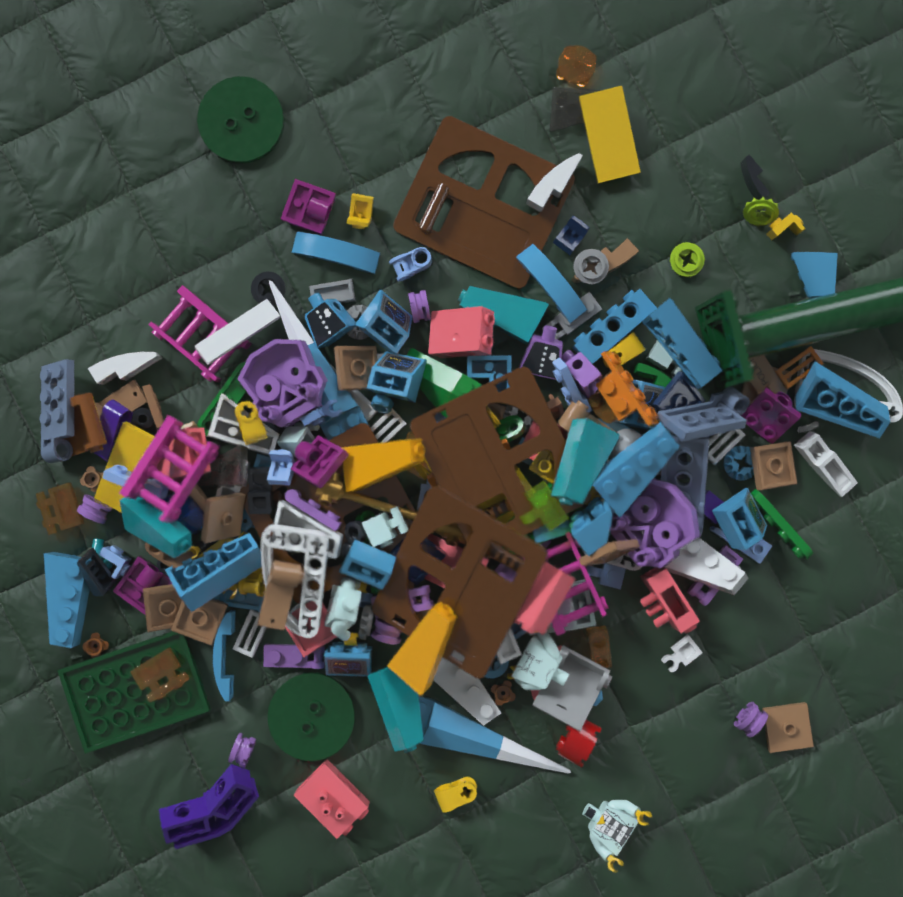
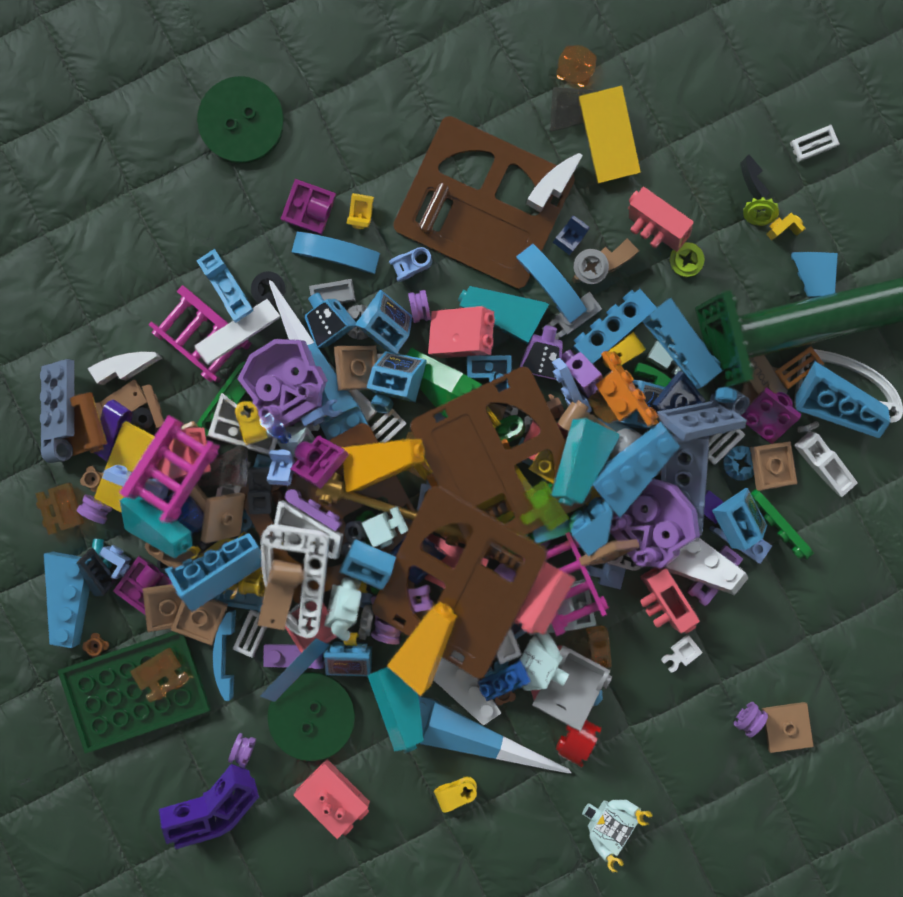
(225, 285): none -> dark azure slope
(275, 428): none -> clear blue pin
(294, 670): none -> dark azure sticker
(504, 681): none -> blue tile
(659, 220): none -> coral piece
(725, 395): none -> dark azure tile
(798, 150): none -> white tile

